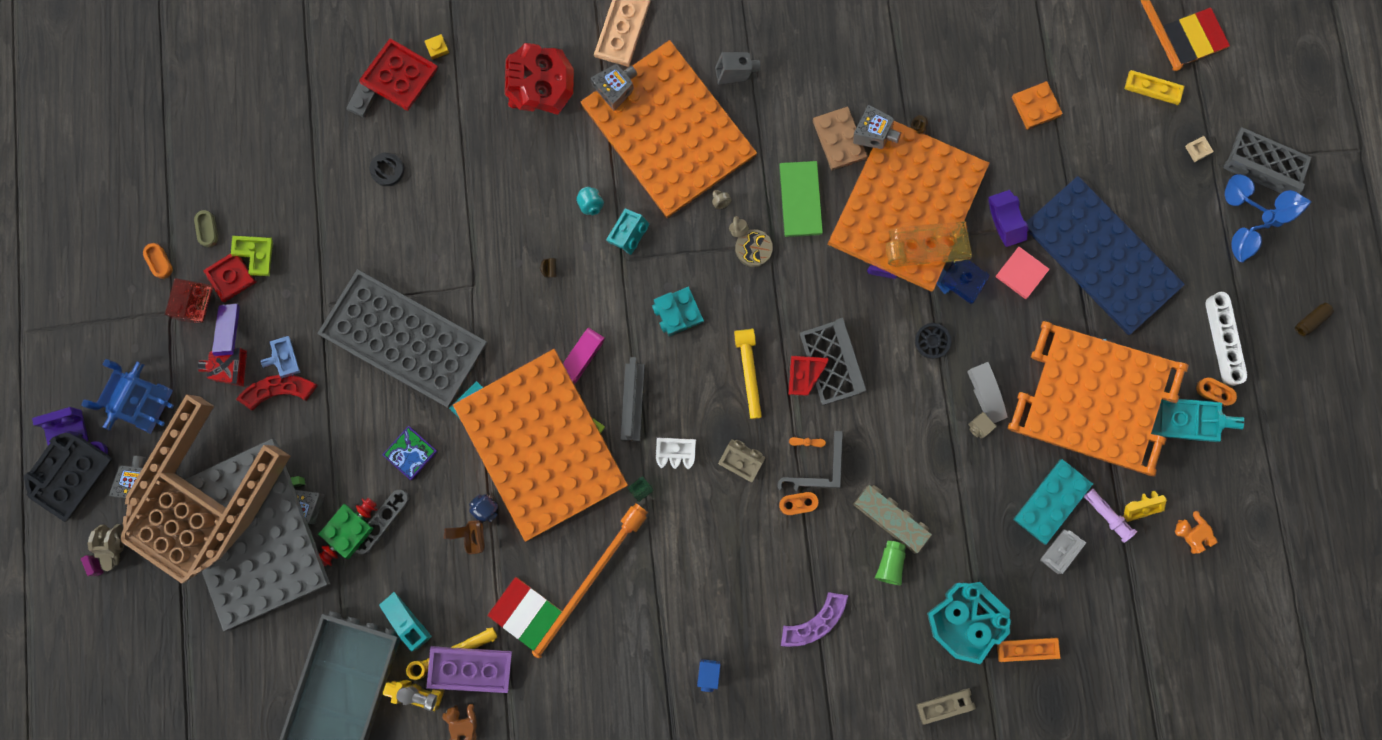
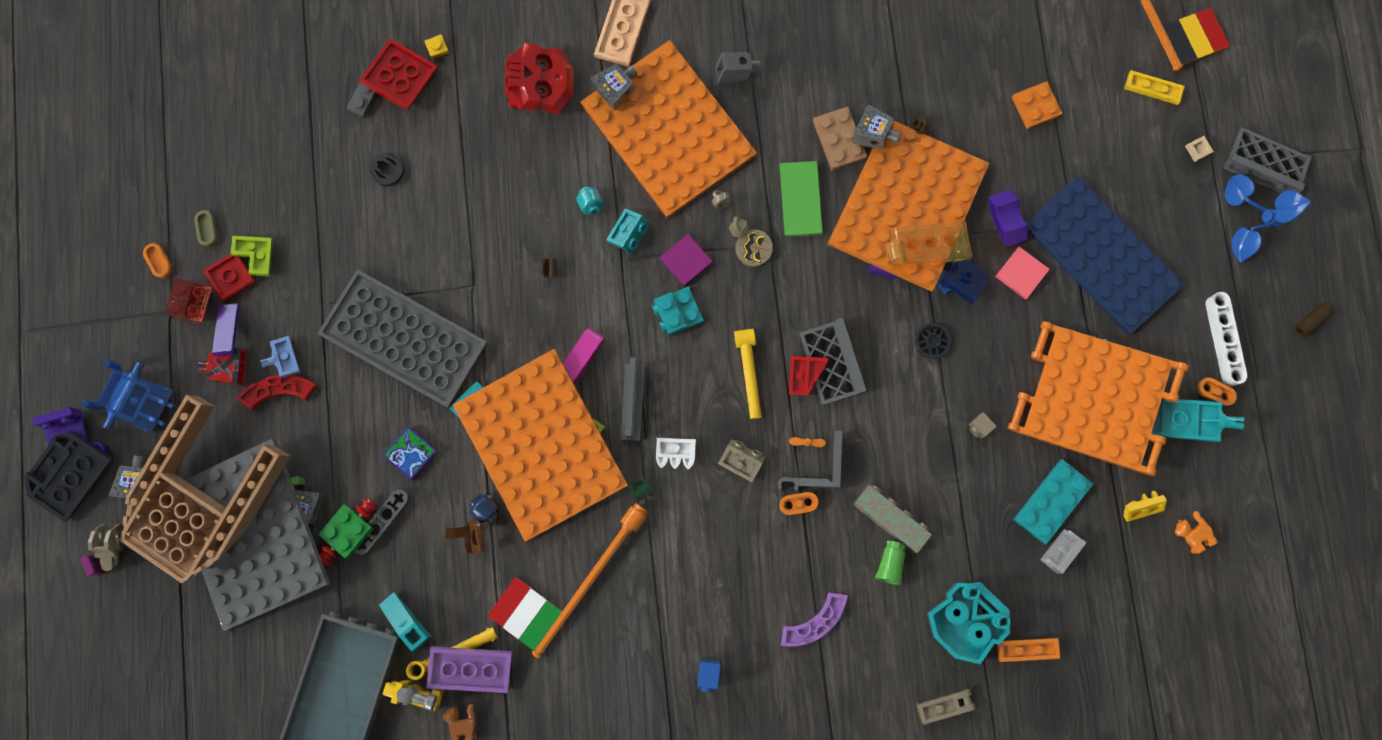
(685, 260): none -> magenta tile
(988, 392): light grey slope -> none
(1115, 522): lavender pin -> none

